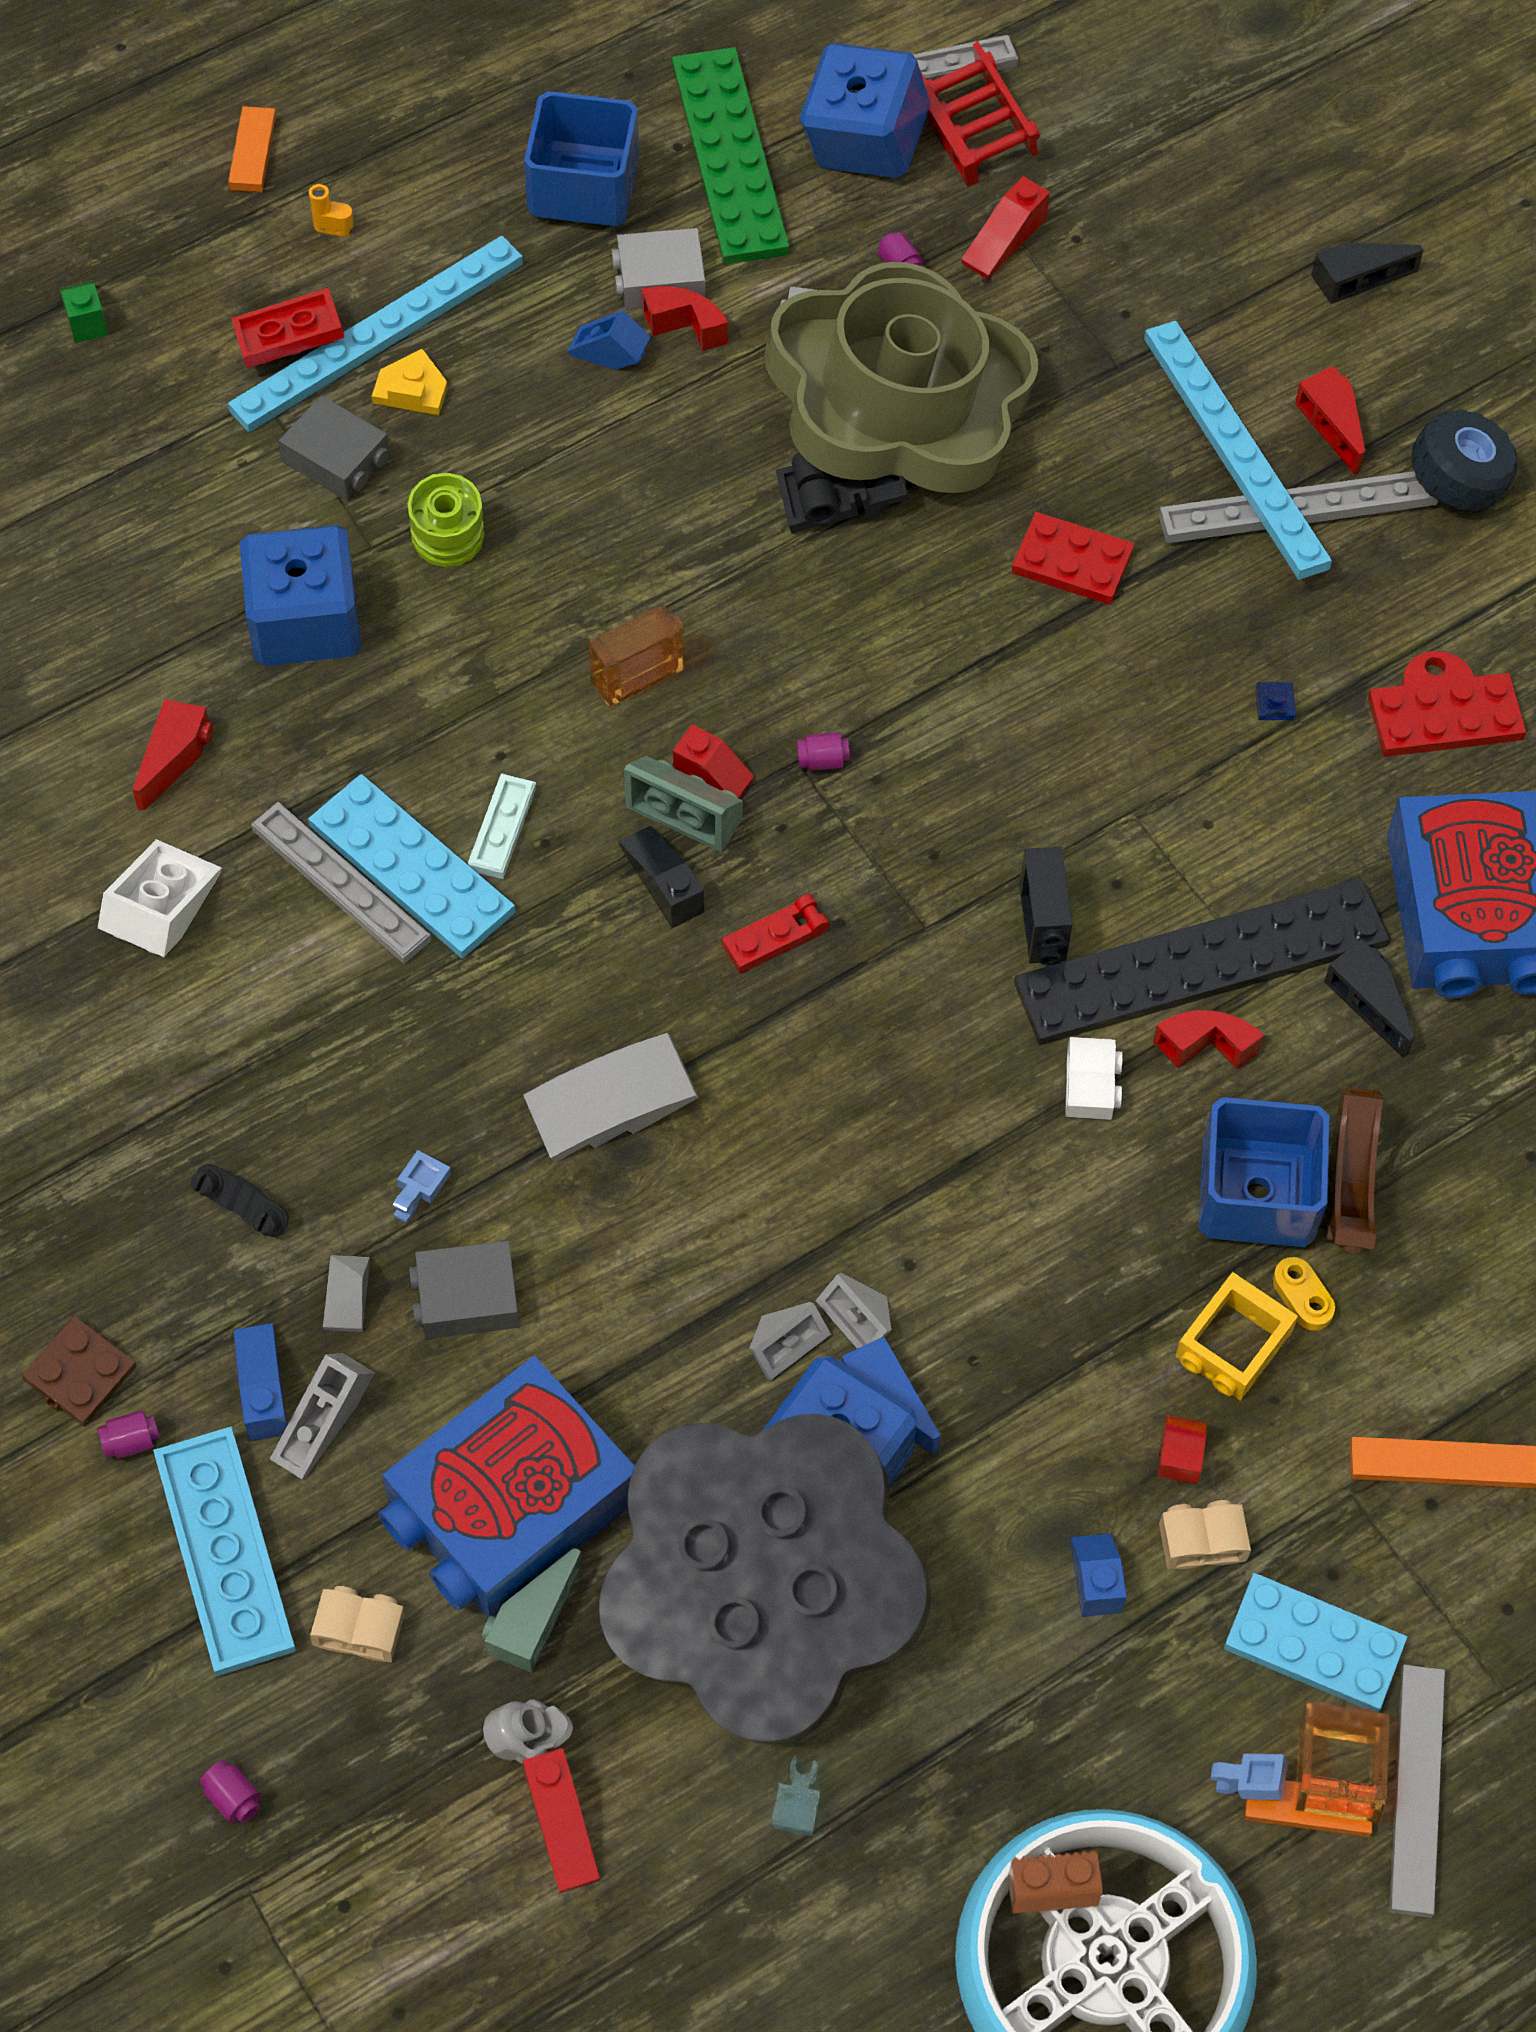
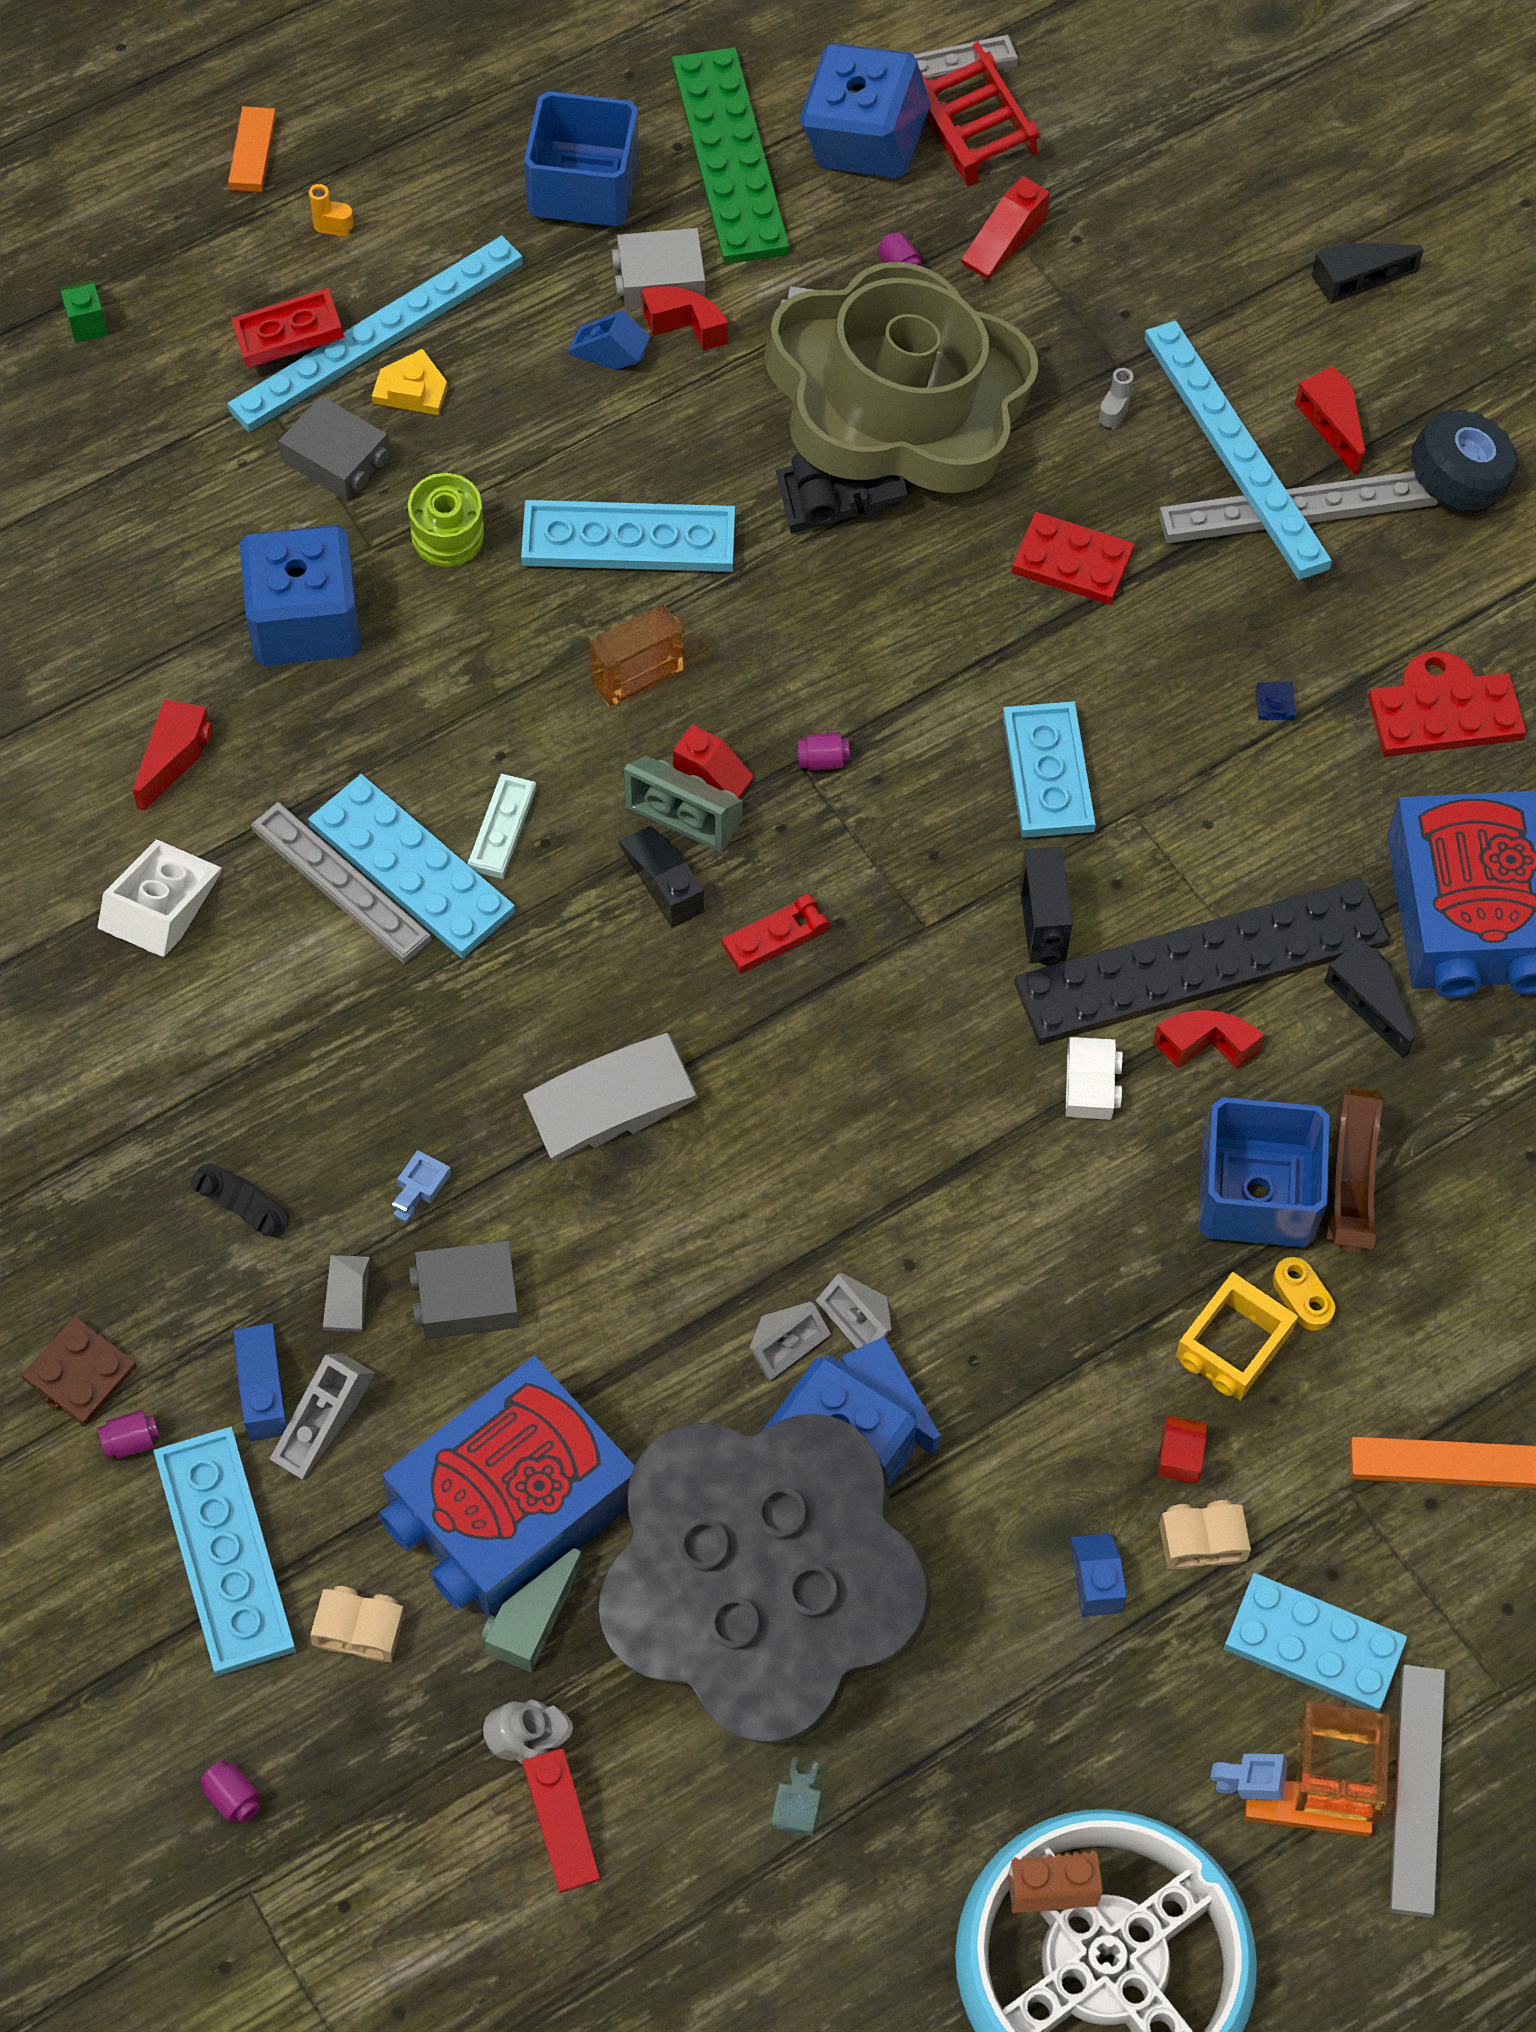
(628, 535): none -> medium azure plate
(1048, 769): none -> medium azure plate
(1117, 399): none -> light grey piece

